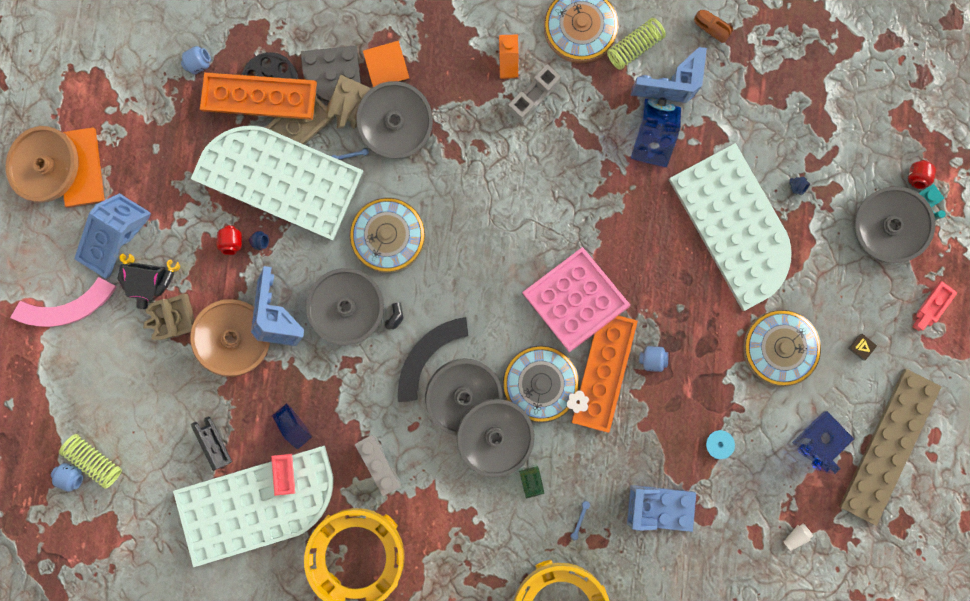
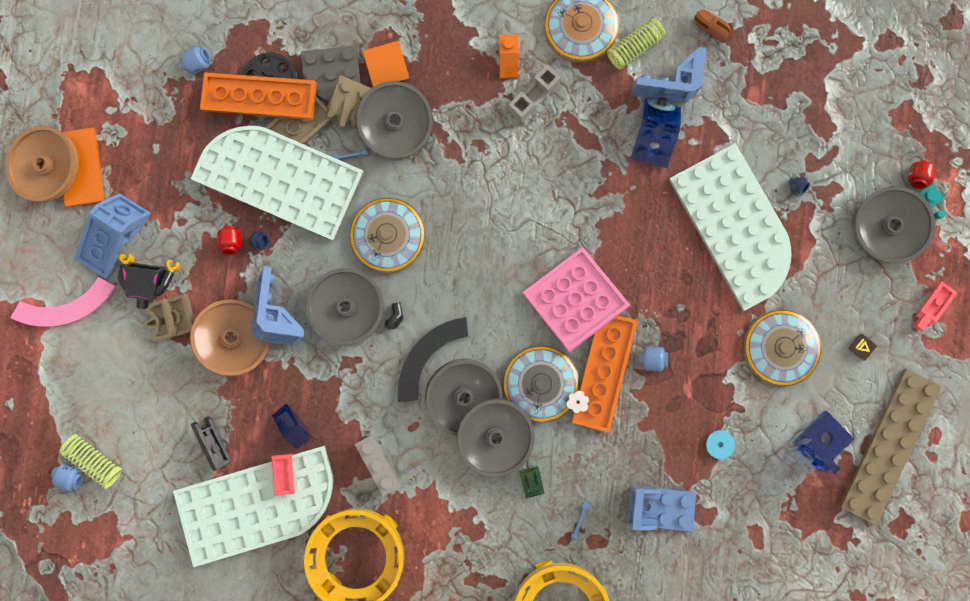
(798, 537): white cone -> none

